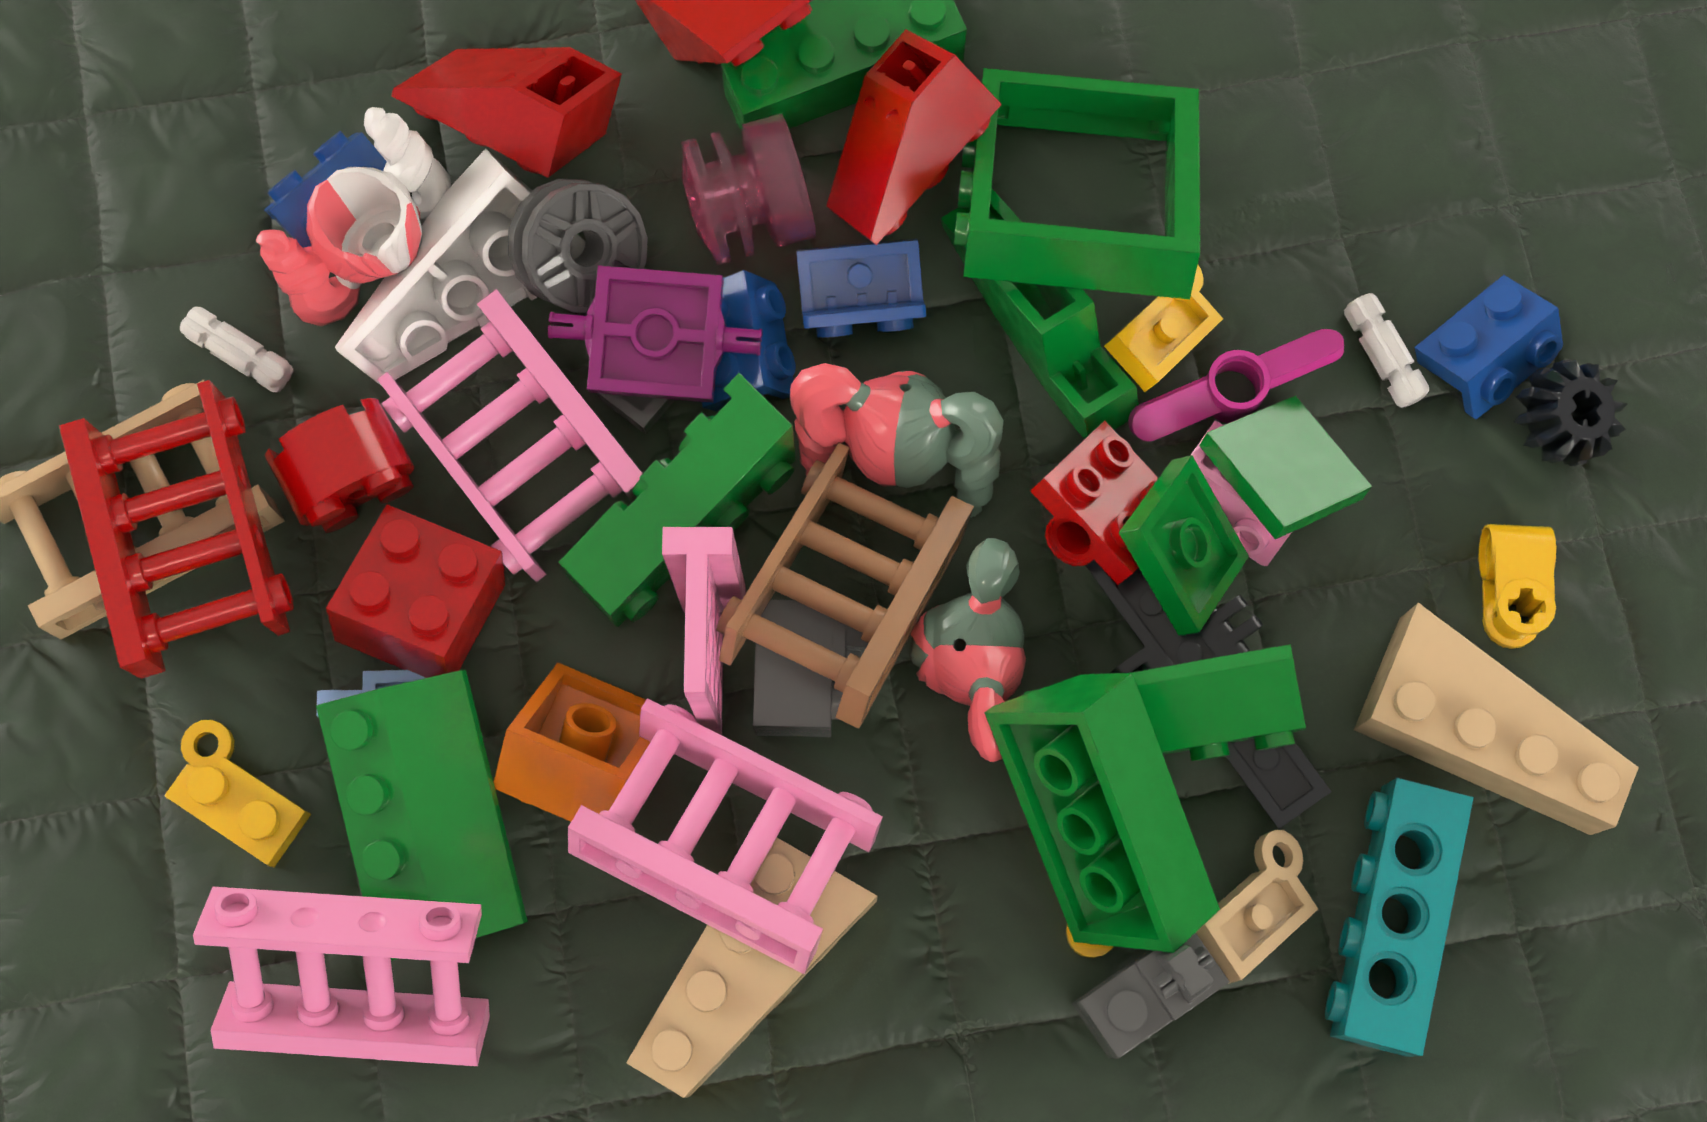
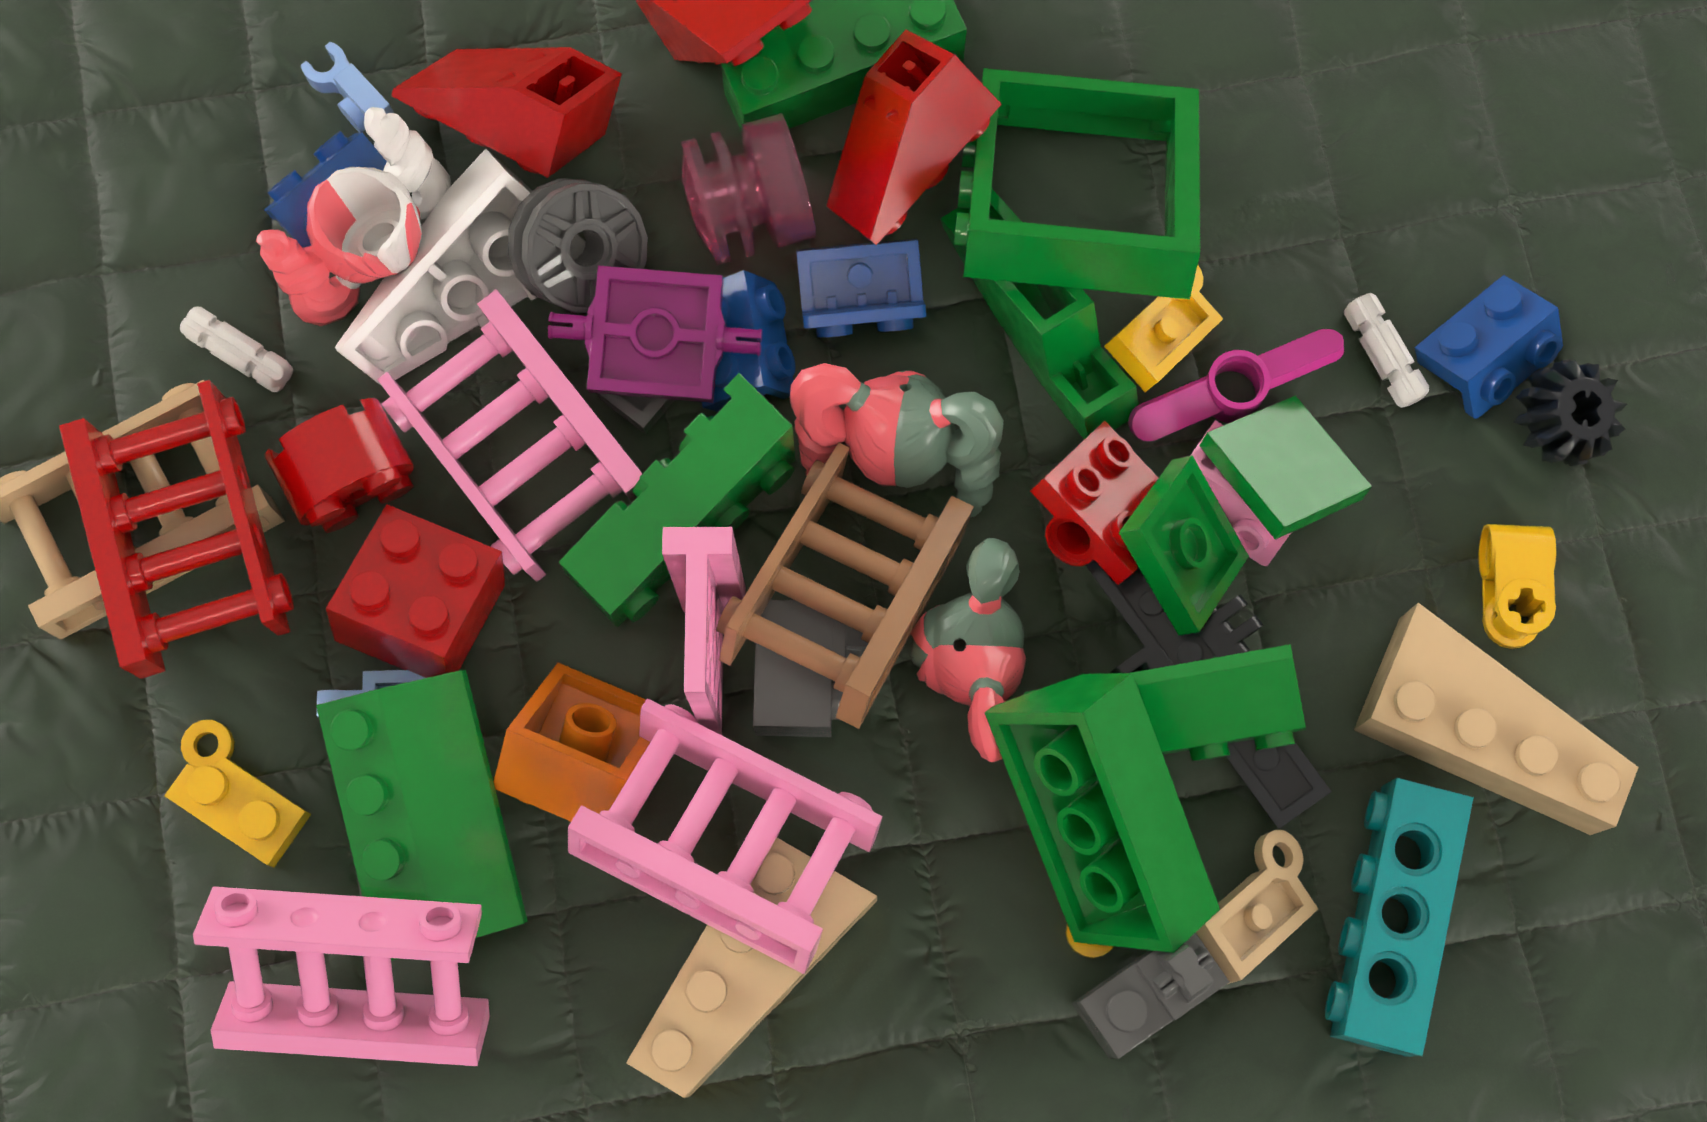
(350, 83): none -> light blue plate

